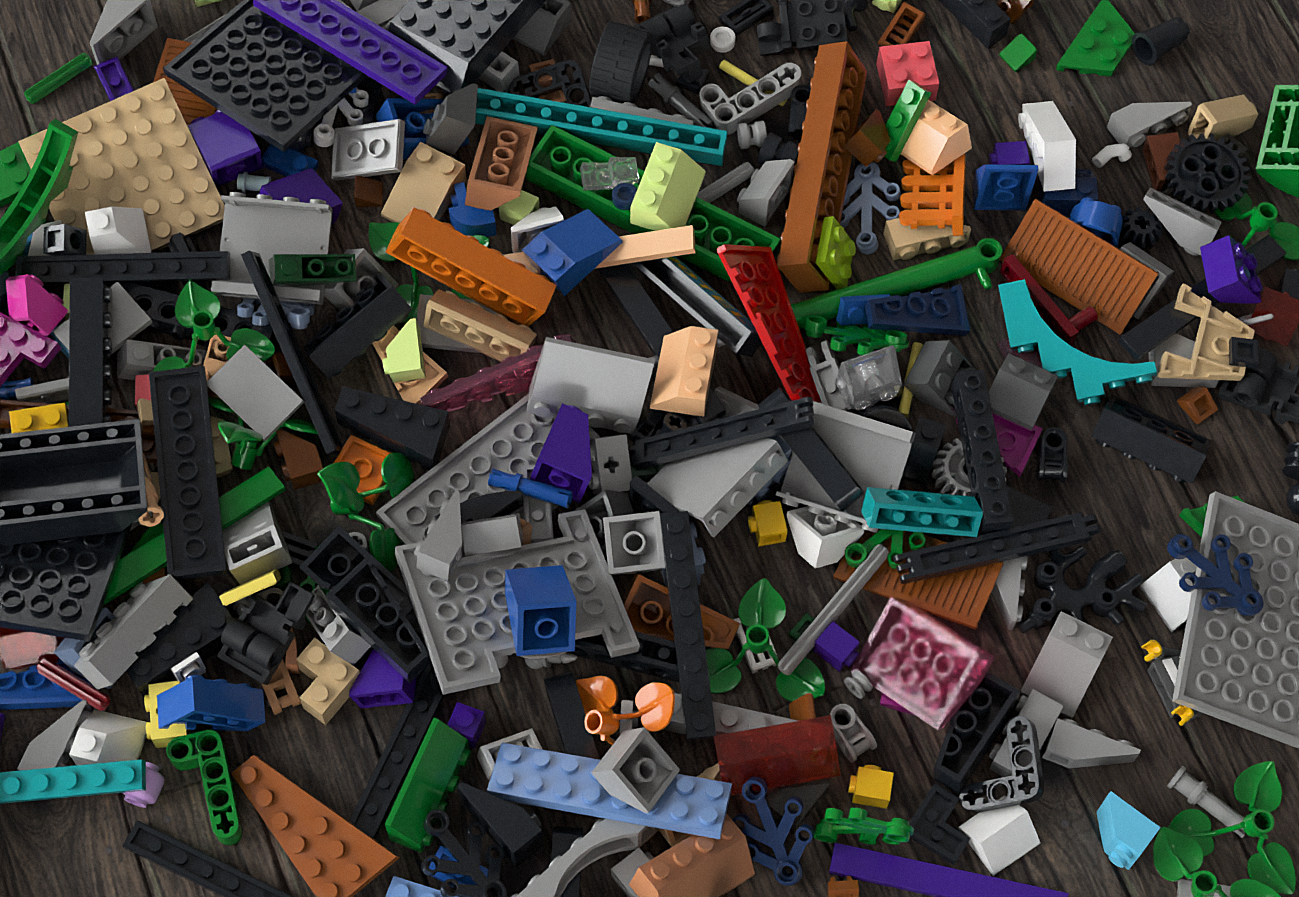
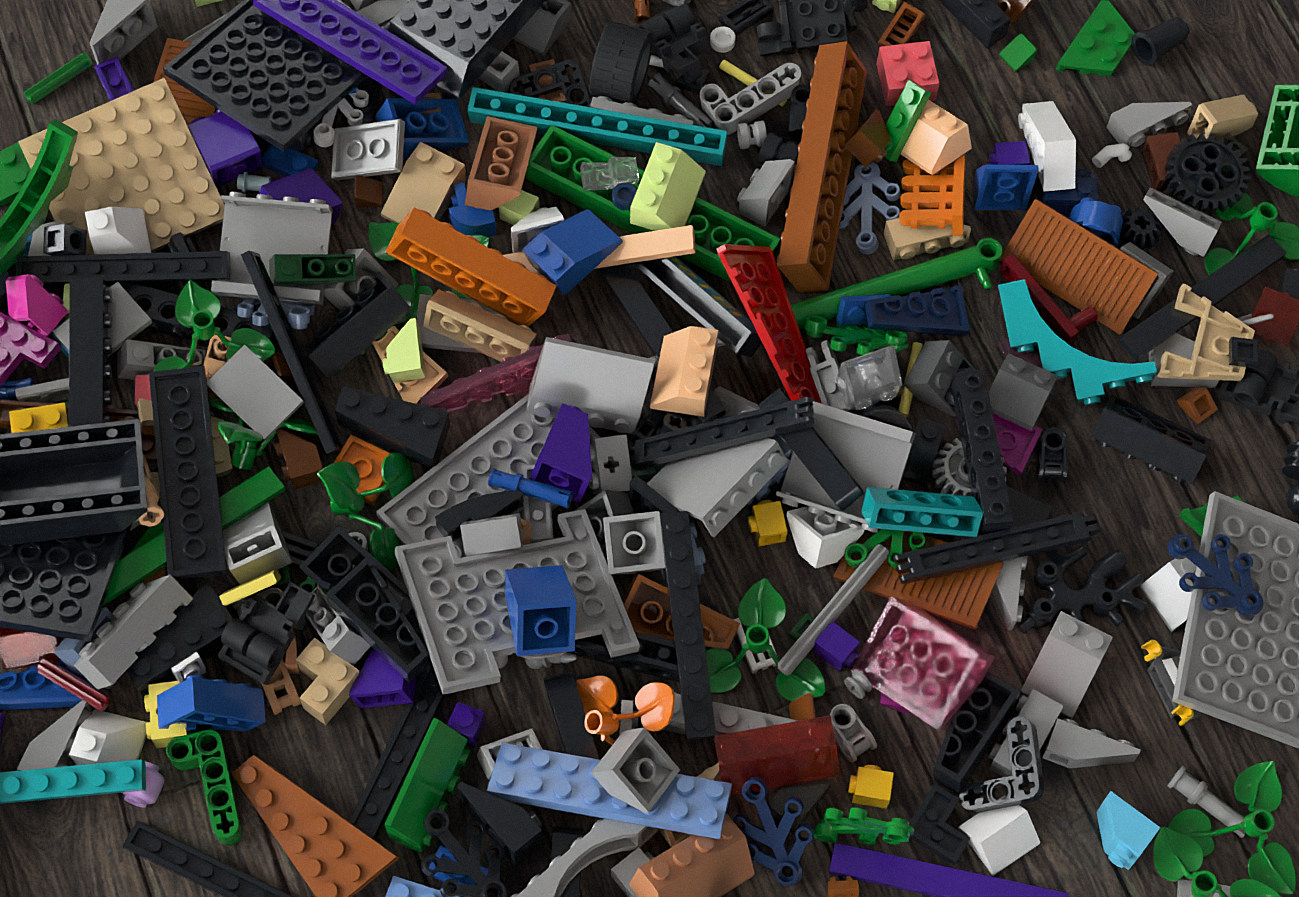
(443, 545): light grey slope -> none
(452, 120): dark grey slope -> none
(726, 183): light grey axle -> none
(835, 253): lime plate -> none
(1231, 272): dark purple slope -> none

